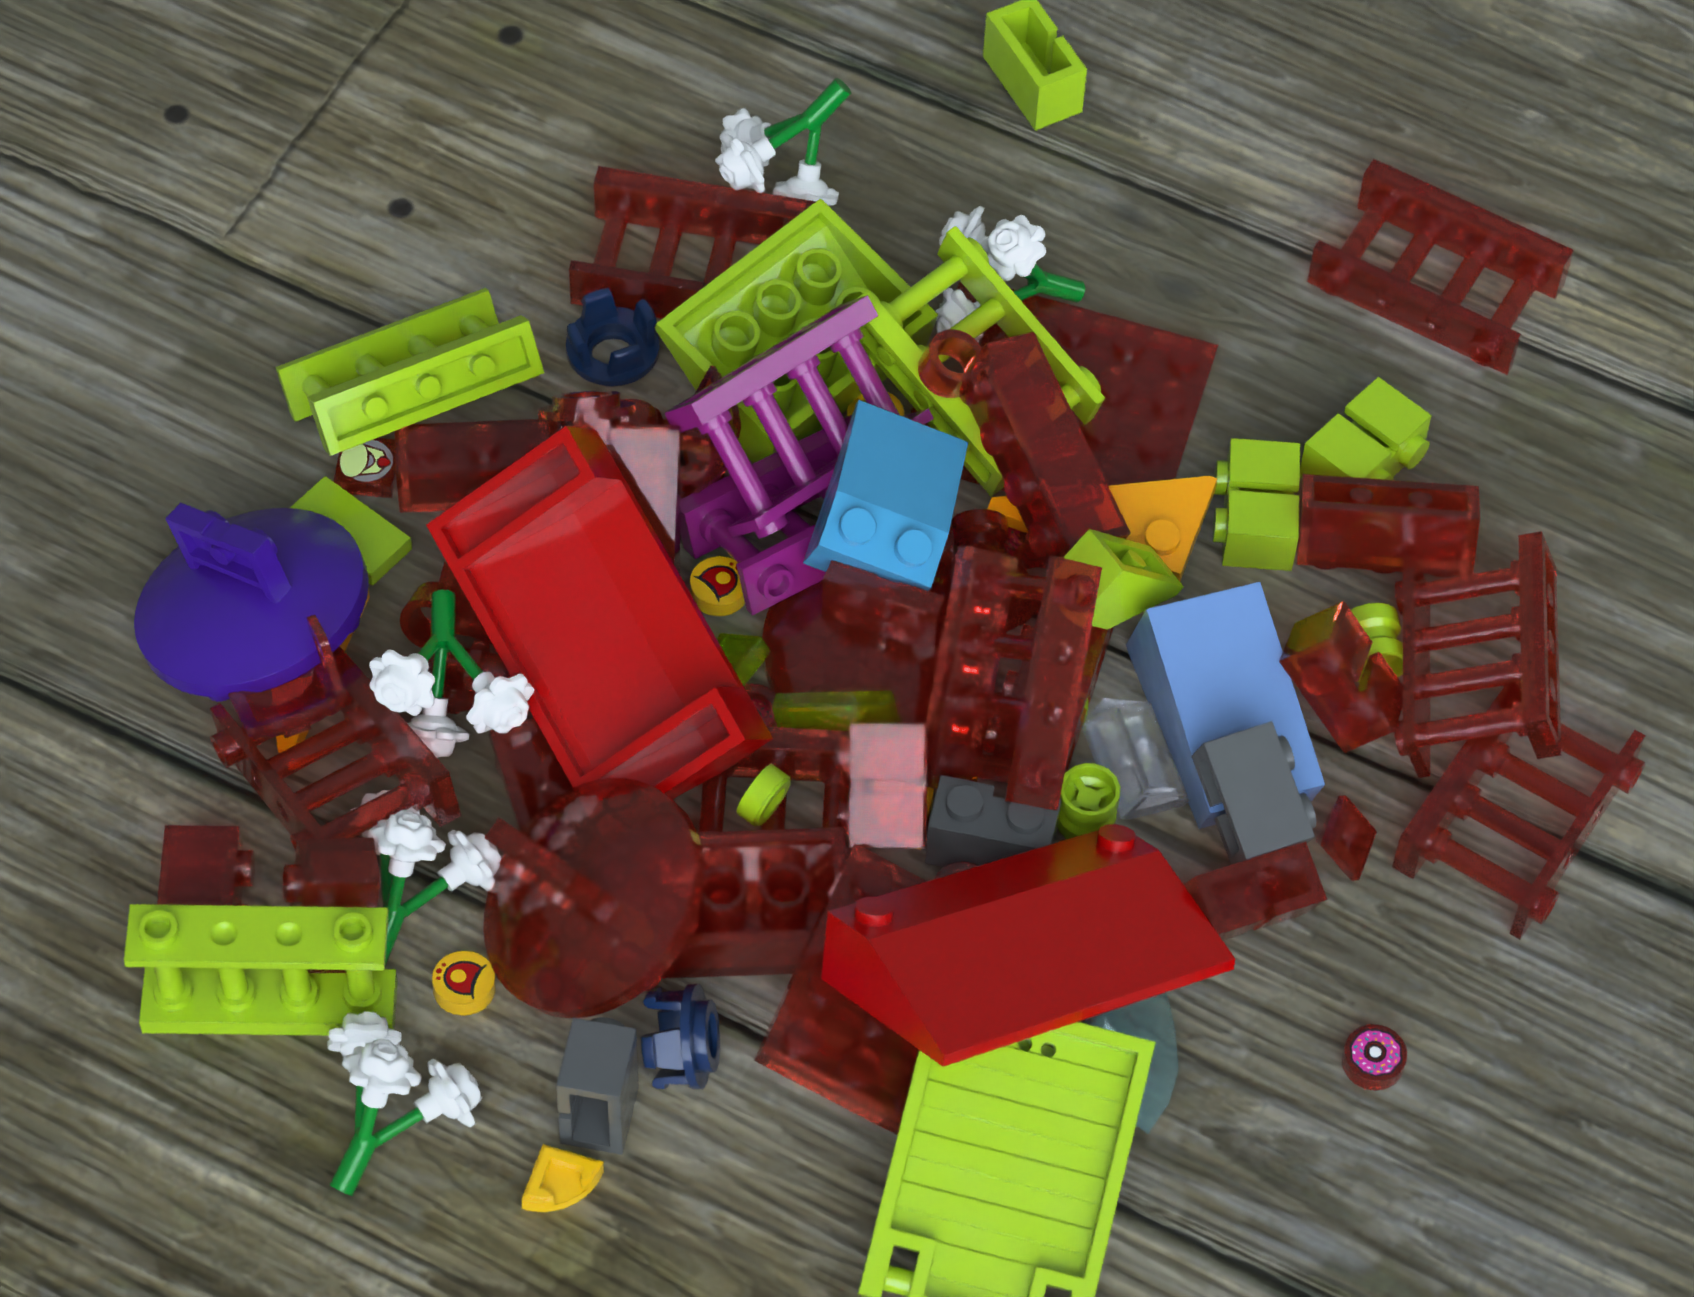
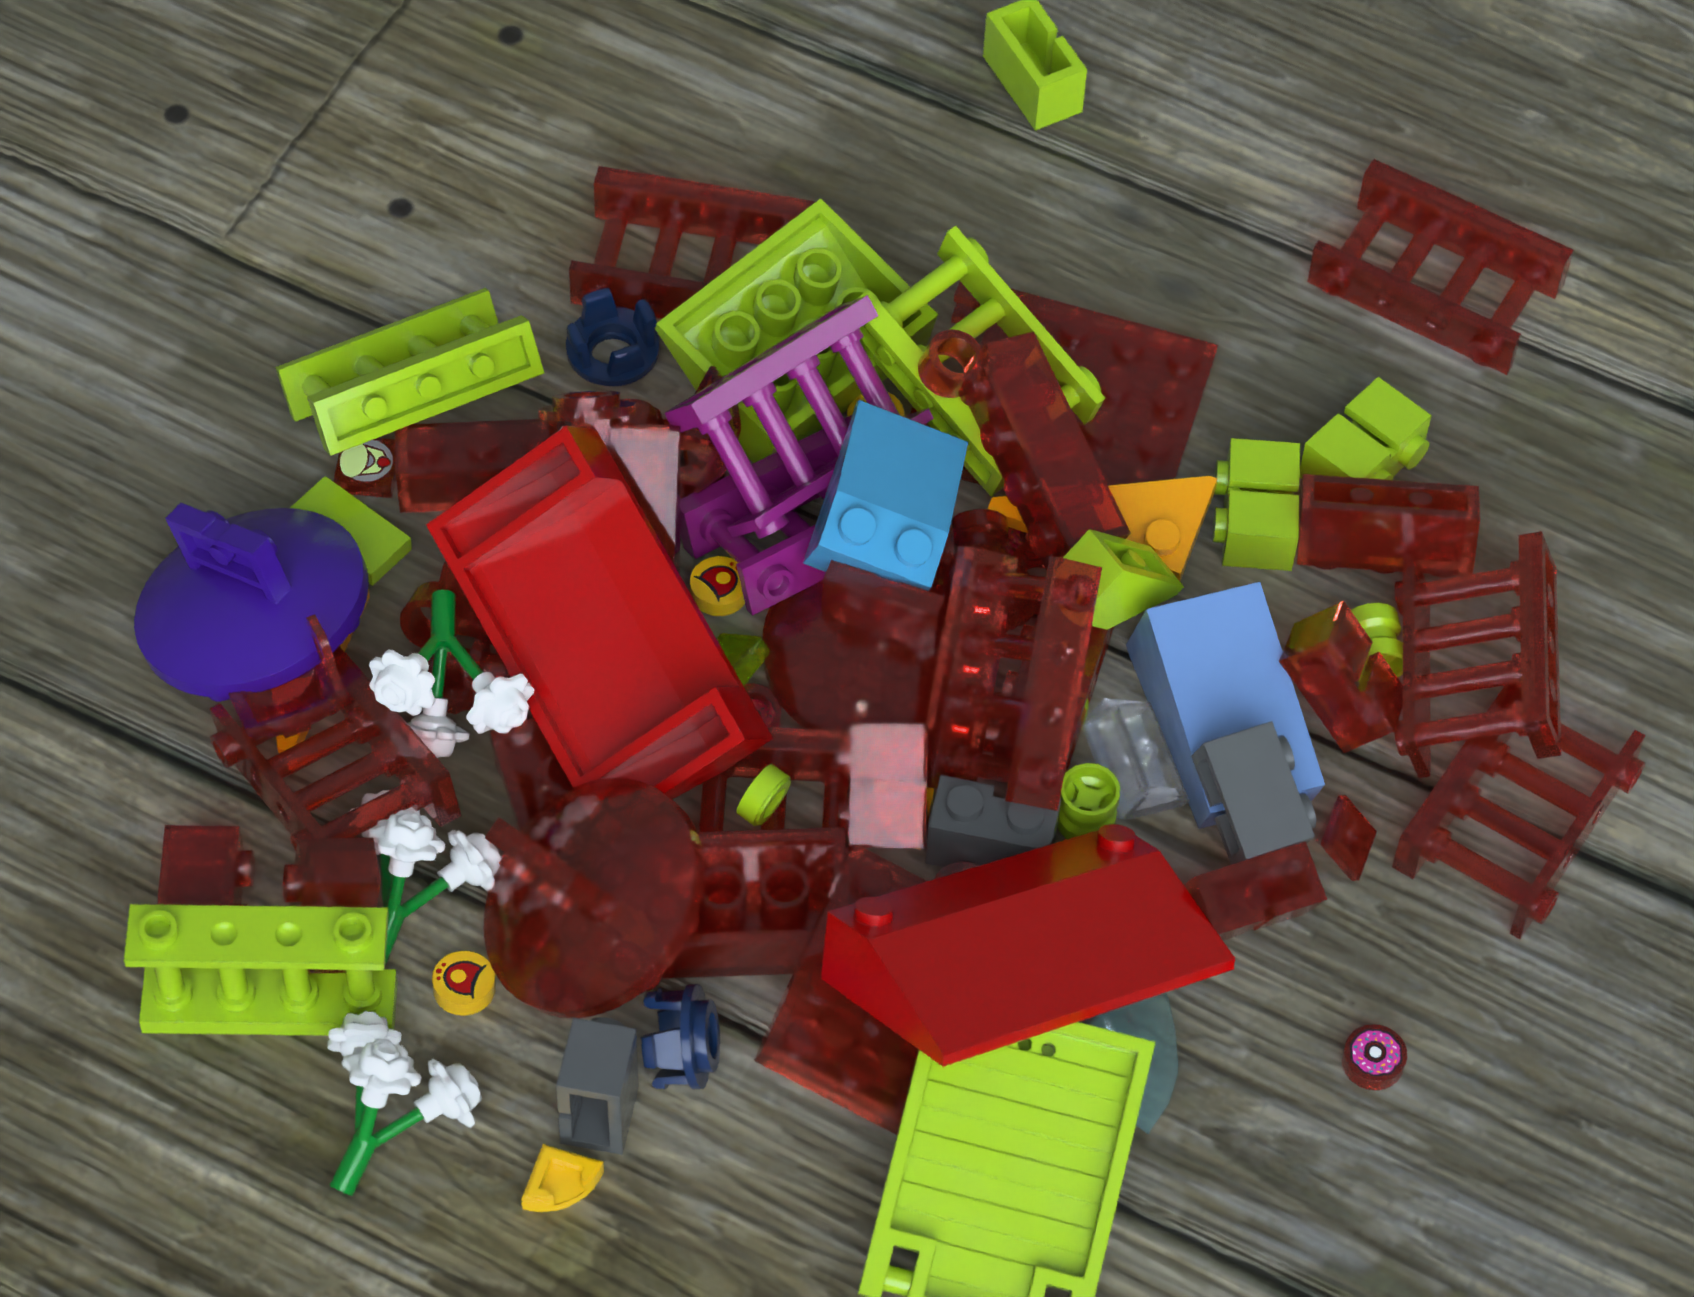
(750, 144): white plant -> none
(834, 709): clear neon green tile -> none
(1011, 250): white plant -> none

